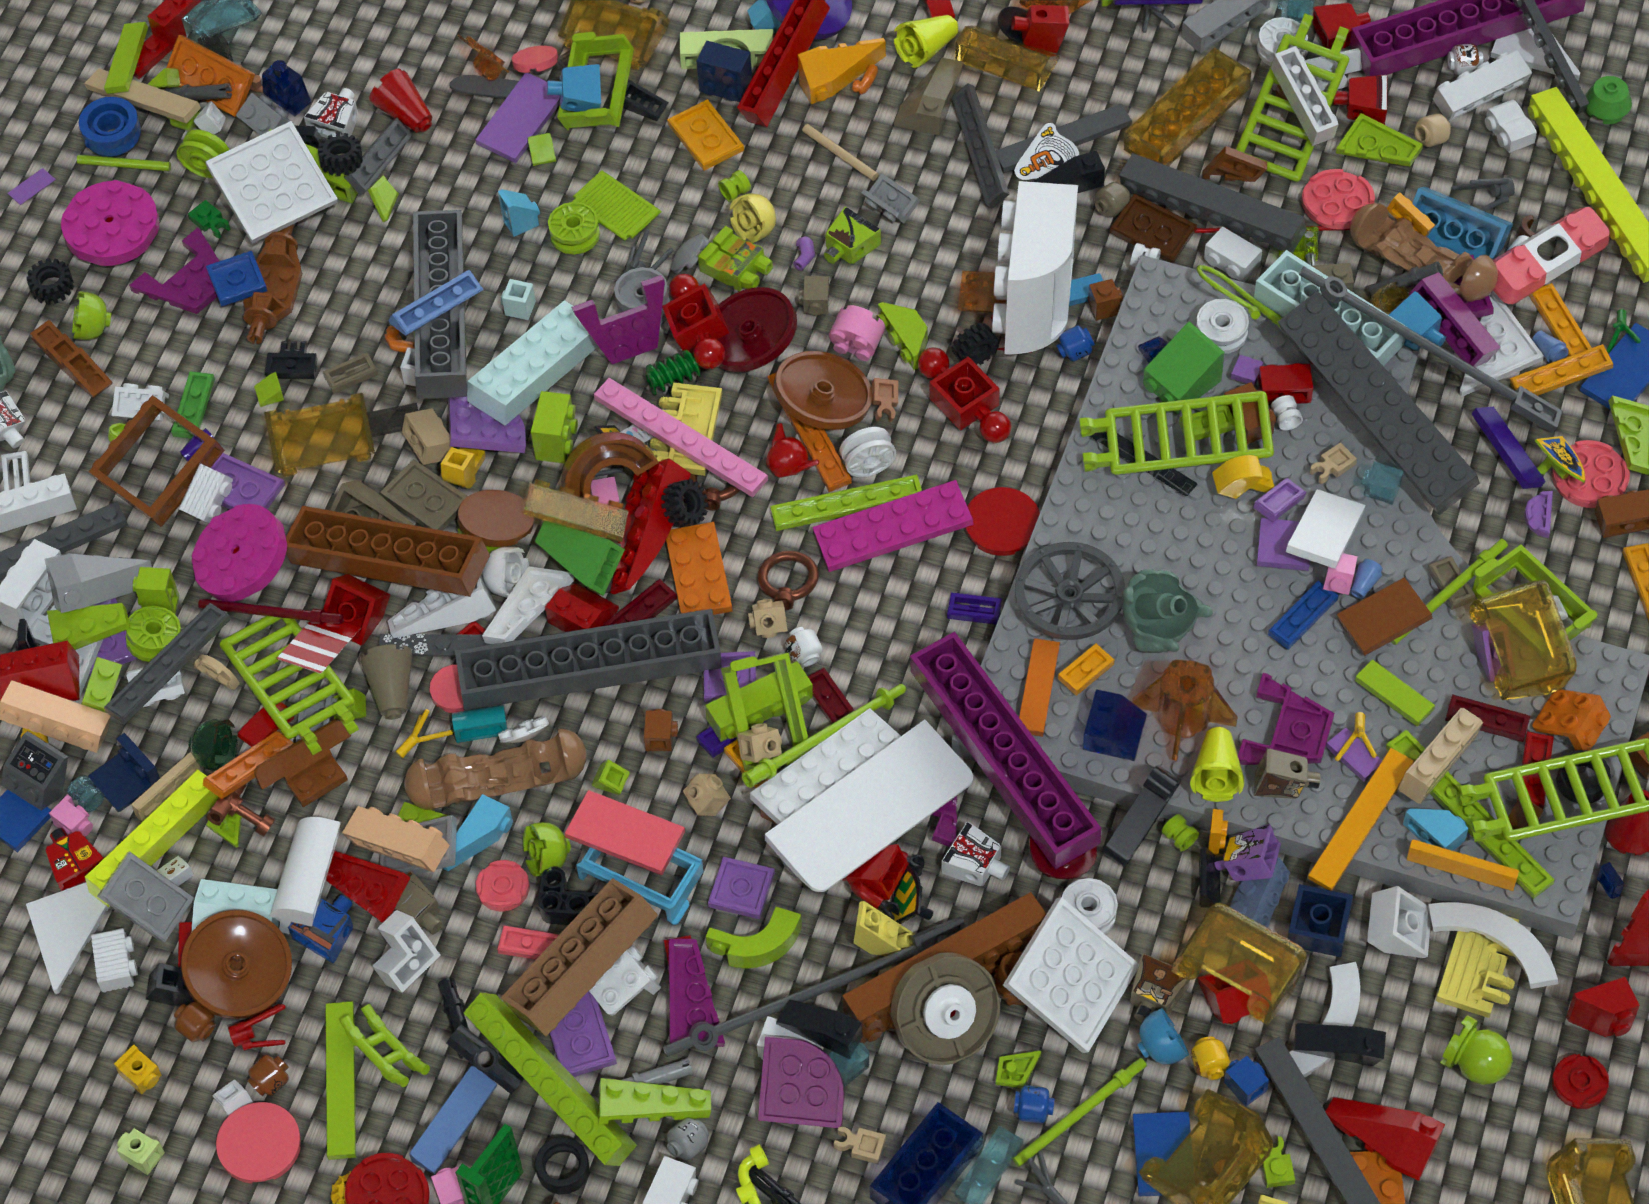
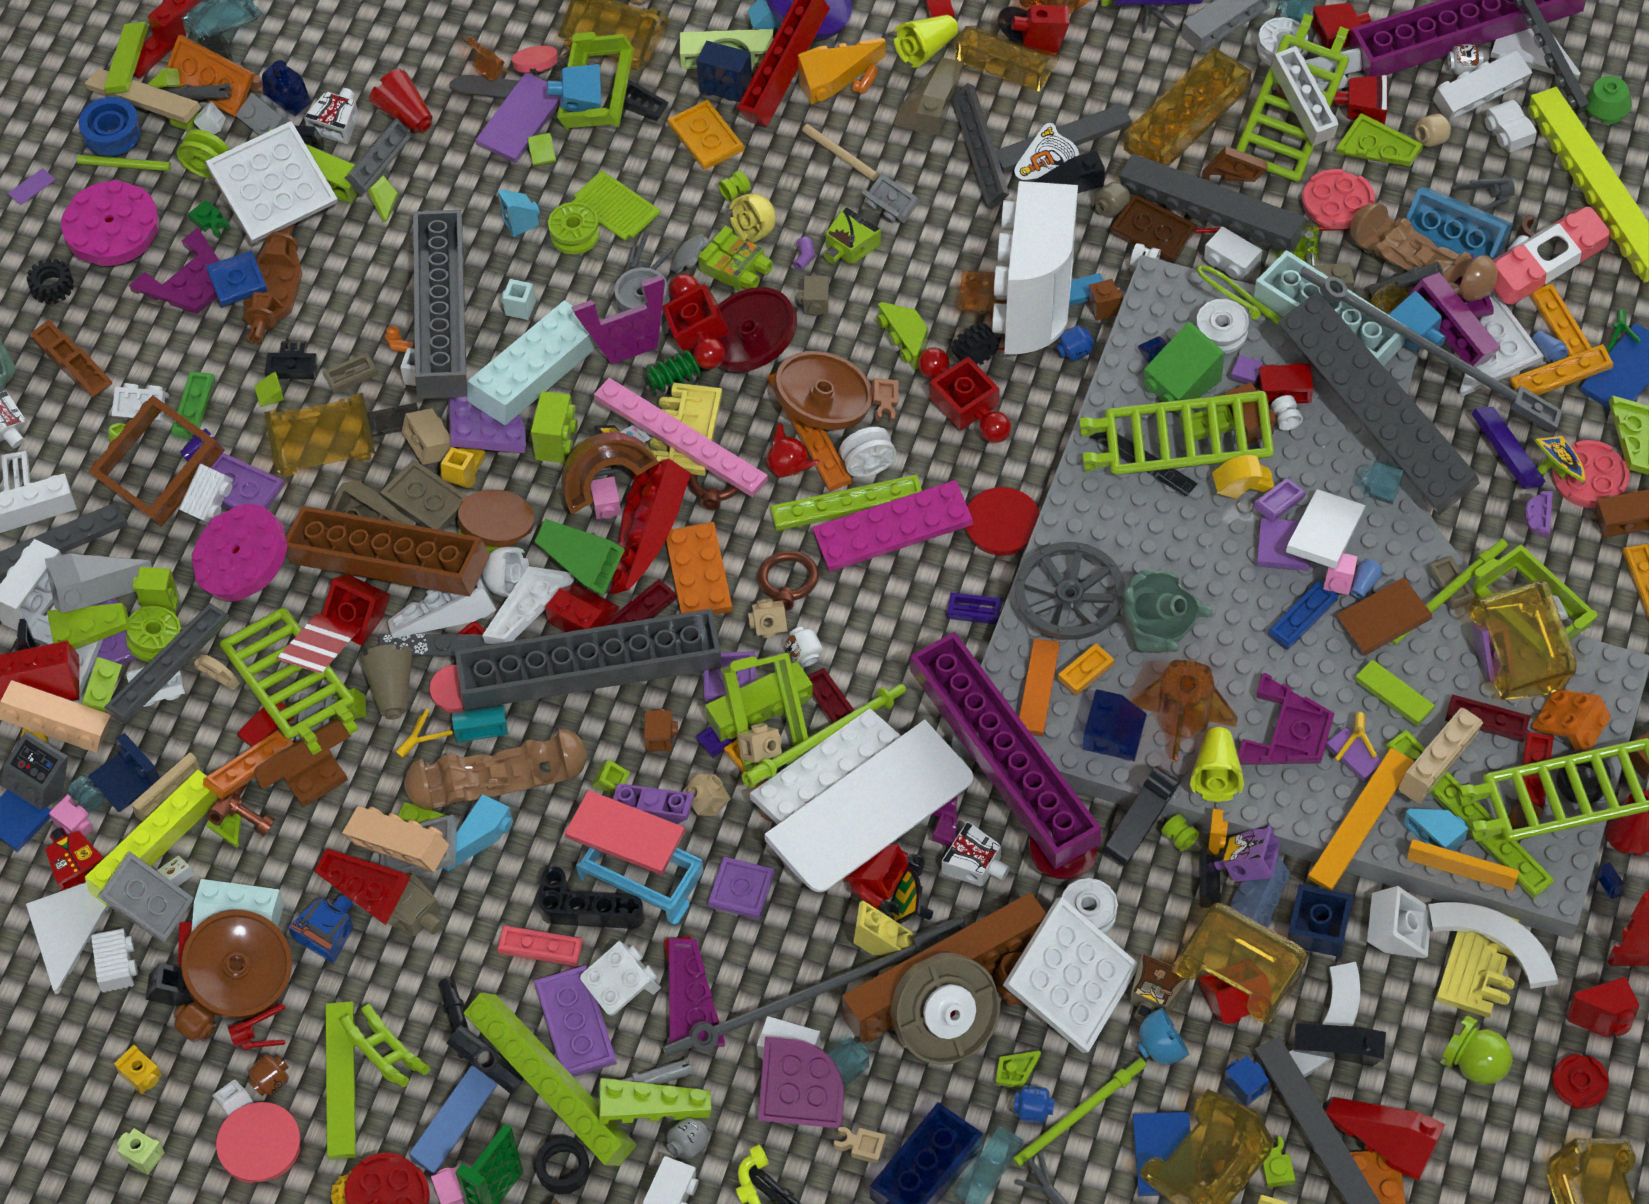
(89, 317): lime cylinder -> none
(213, 744): clear green cylinder -> none
(305, 872): white brick -> none
(315, 616): dark red bar -> none
(343, 145): black tyre -> none
(409, 951): white brick -> none
(435, 303): medium blue slope -> none
(502, 885): coral tile -> none
(527, 730): white dish -> none
(545, 846): lime cylinder -> none
(575, 511): clear yellow slope -> none
(579, 957): medium nougat brick -> none
(666, 804): none -> medium lavender slope
(675, 507): black tyre -> none
(760, 948): lime arch -> none
(822, 1027): black slope -> none
(856, 332): bright pink brick -> none
(1210, 1058): yellow head -> none
(1283, 775): dark tan torso -> none
(1334, 461): tan plate -> none
(1403, 208): light orange plate -> none

